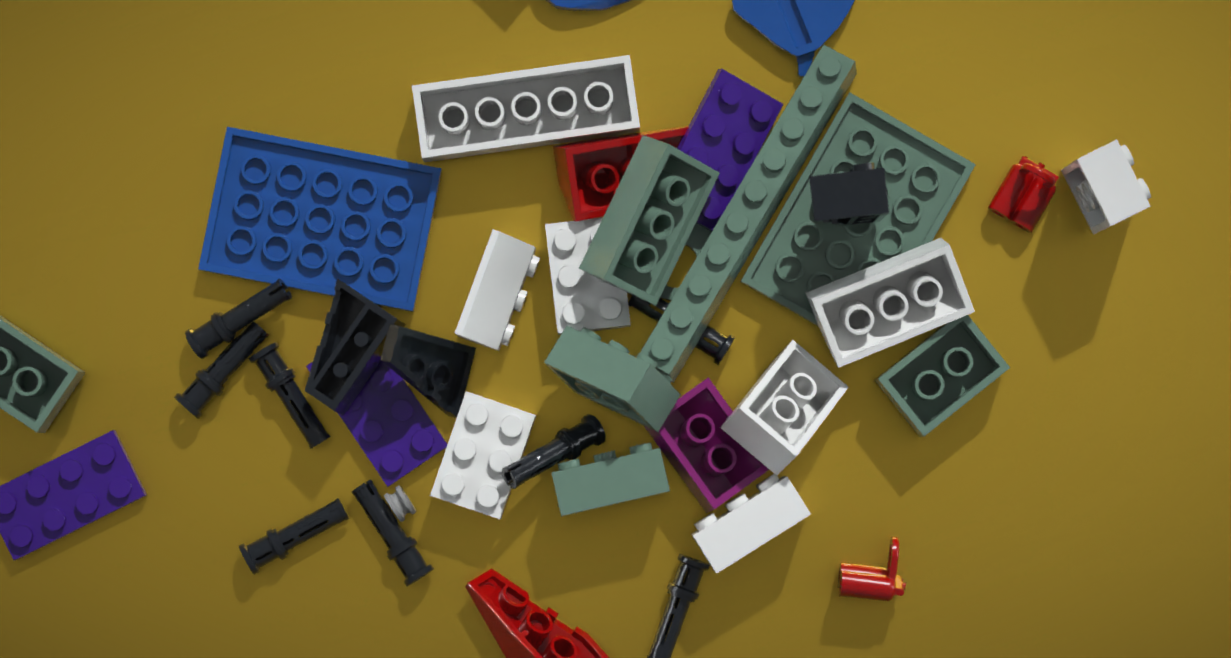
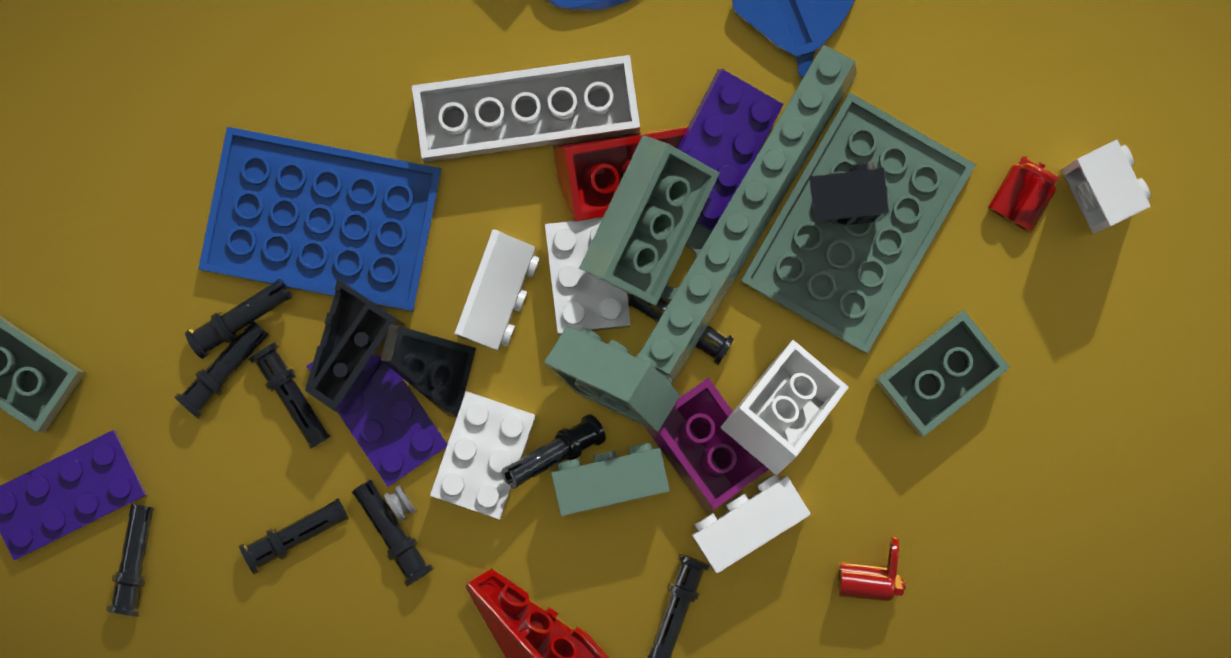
(129, 577): none -> black pin
(890, 302): white slope -> none

